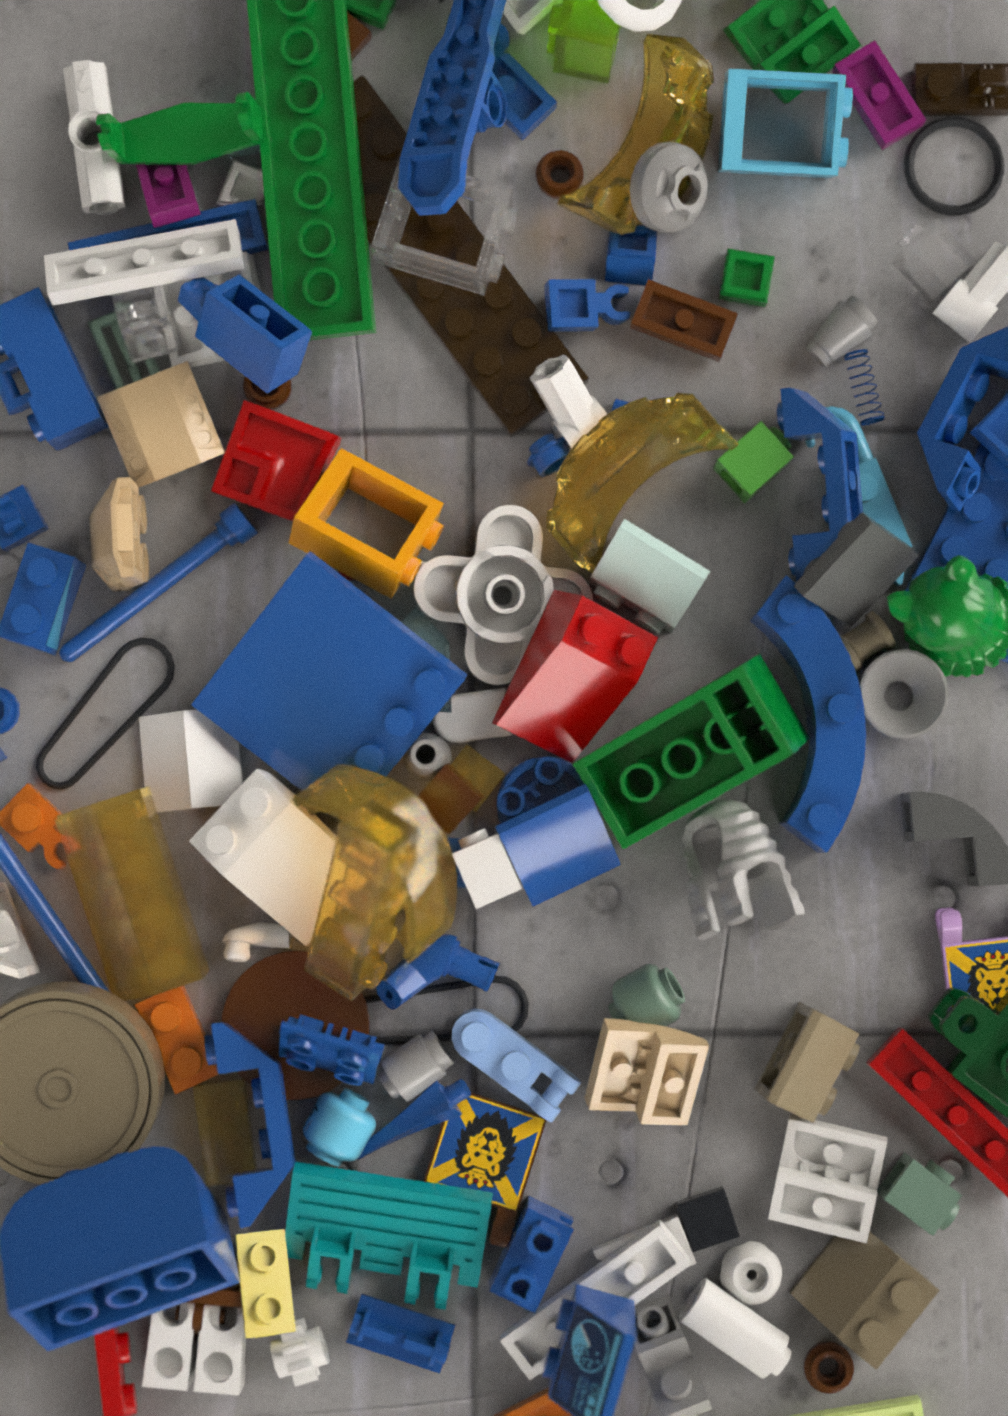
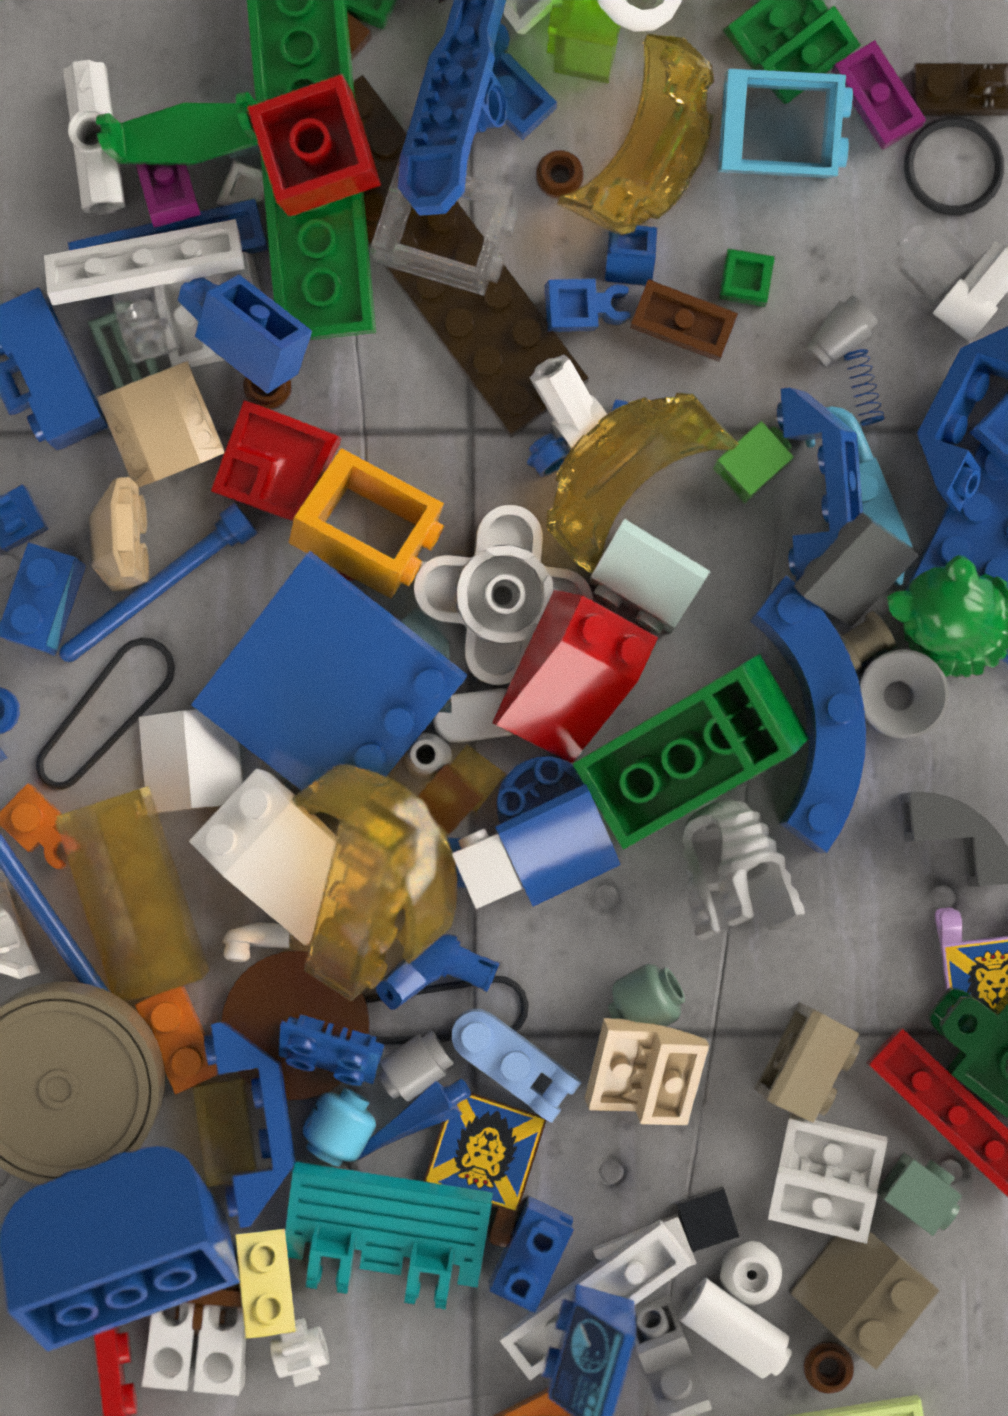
(314, 145): none -> red brick
(401, 1333): blue hinge -> none
(656, 187): light grey piece -> none

